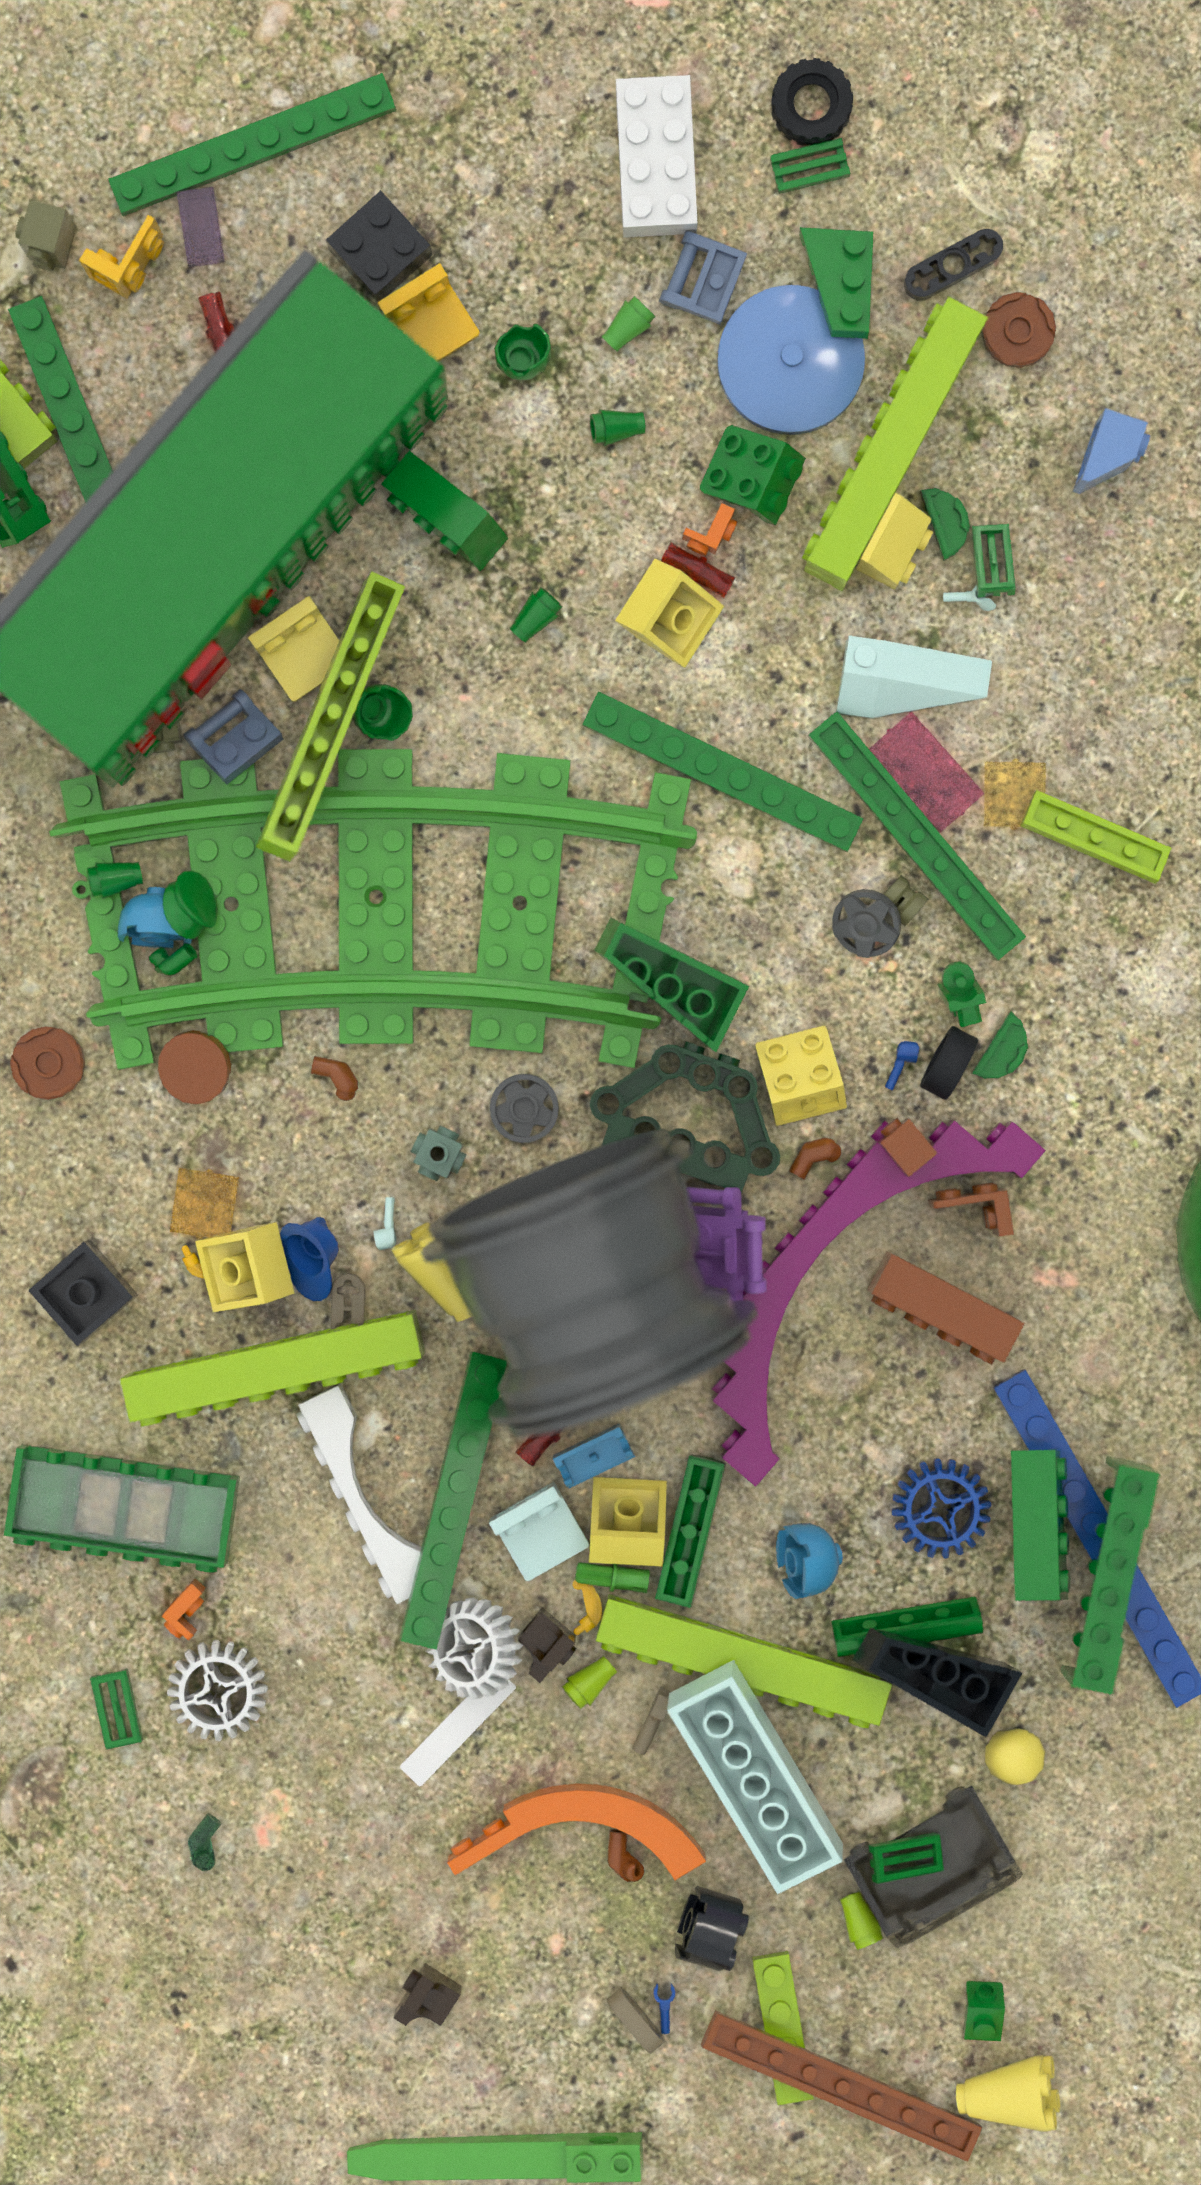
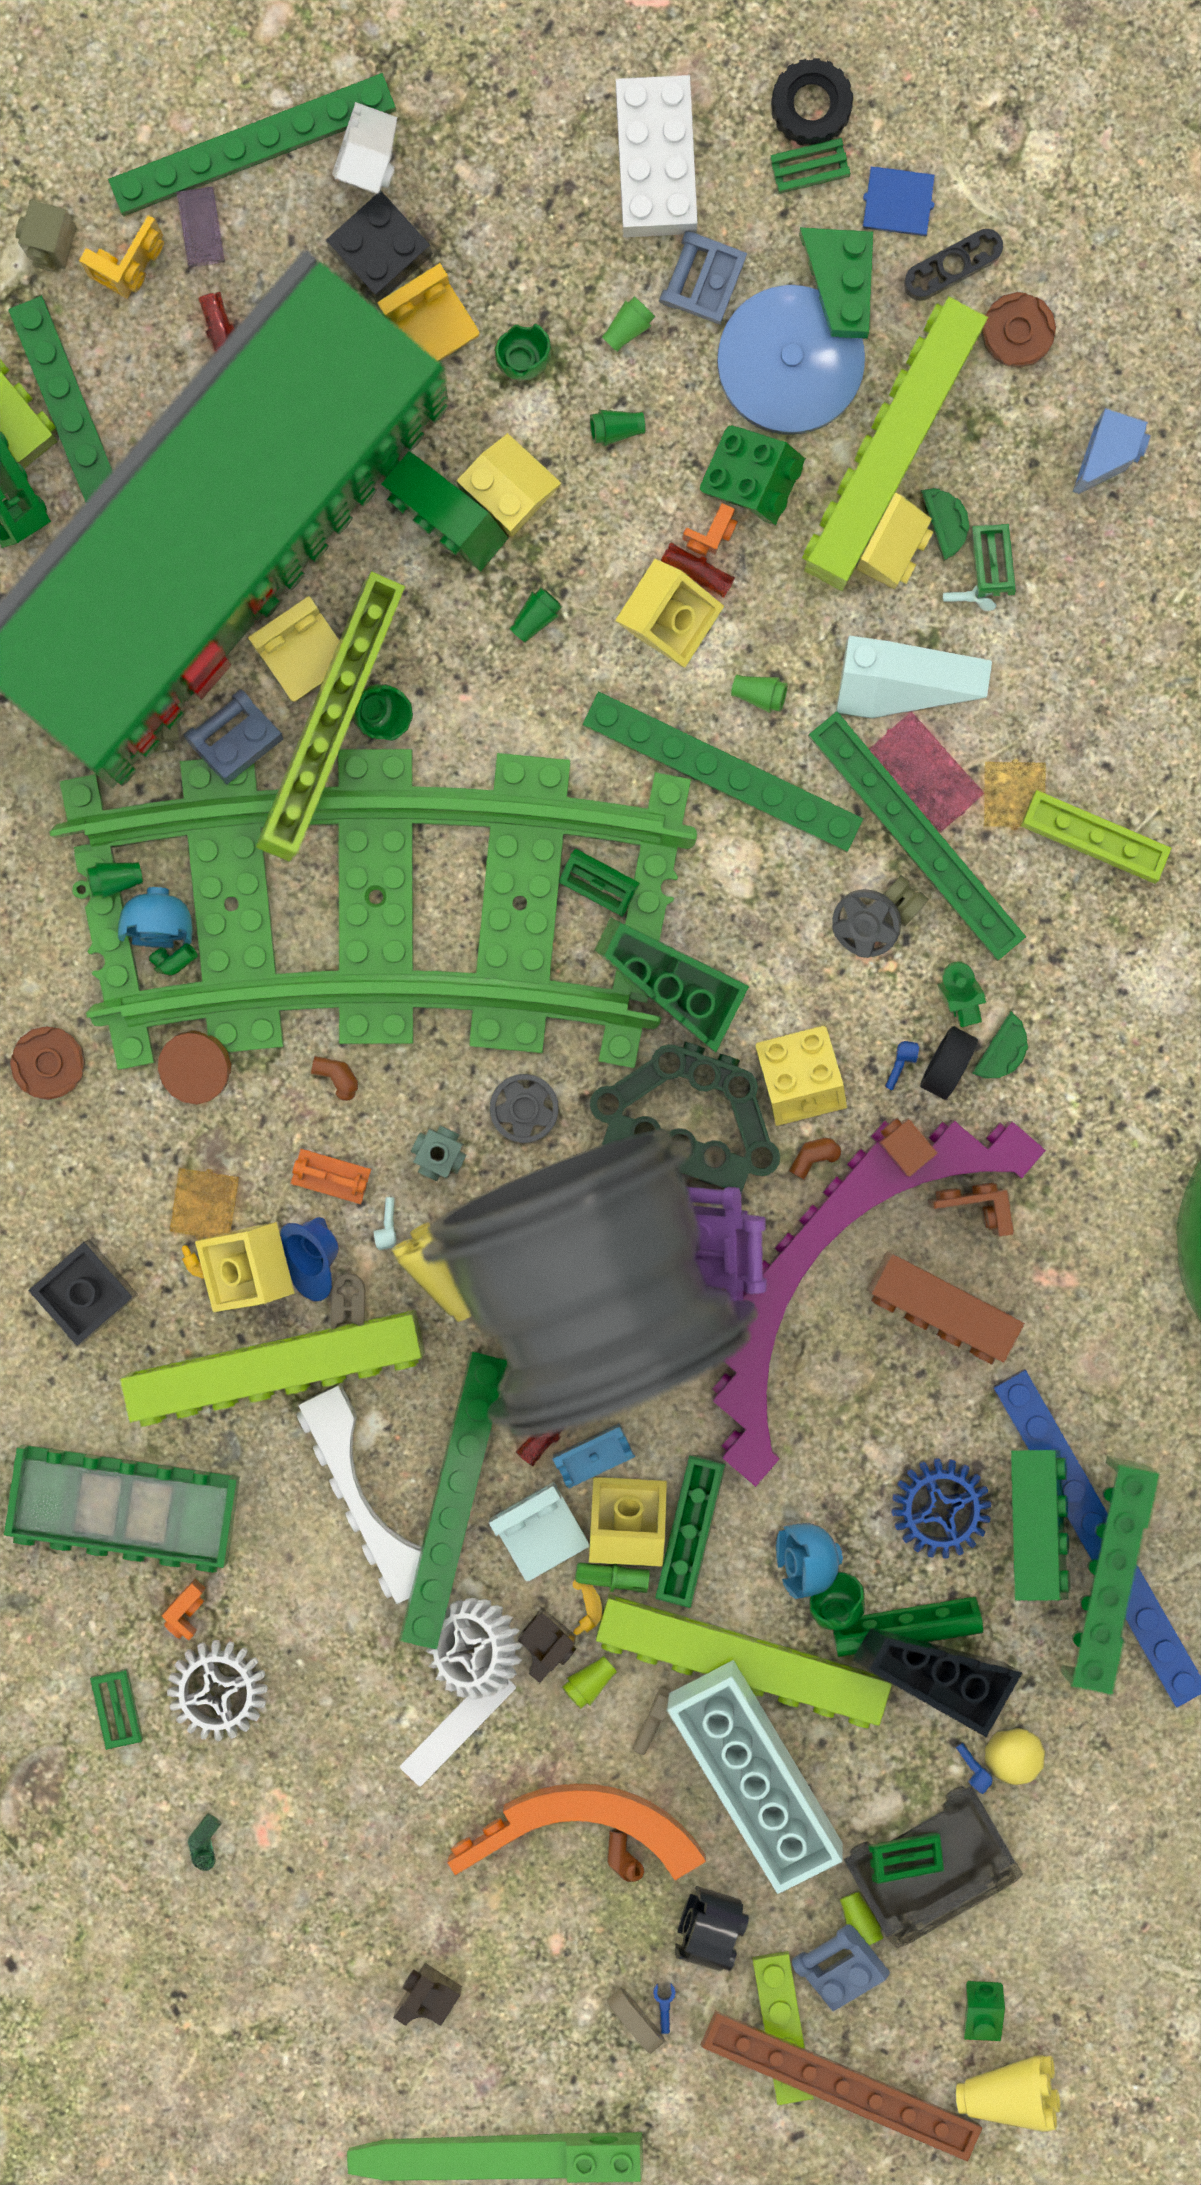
(190, 904): green piece -> none
(330, 1176): none -> orange hinge
(366, 149): none -> white wedge
(508, 484): none -> light yellow slope
(601, 877): none -> green tile
(761, 692): none -> bright green cone
(840, 1604): none -> green hair
(848, 1976): none -> sand blue plate
(898, 201): none -> blue piece
(981, 1778): none -> blue hand

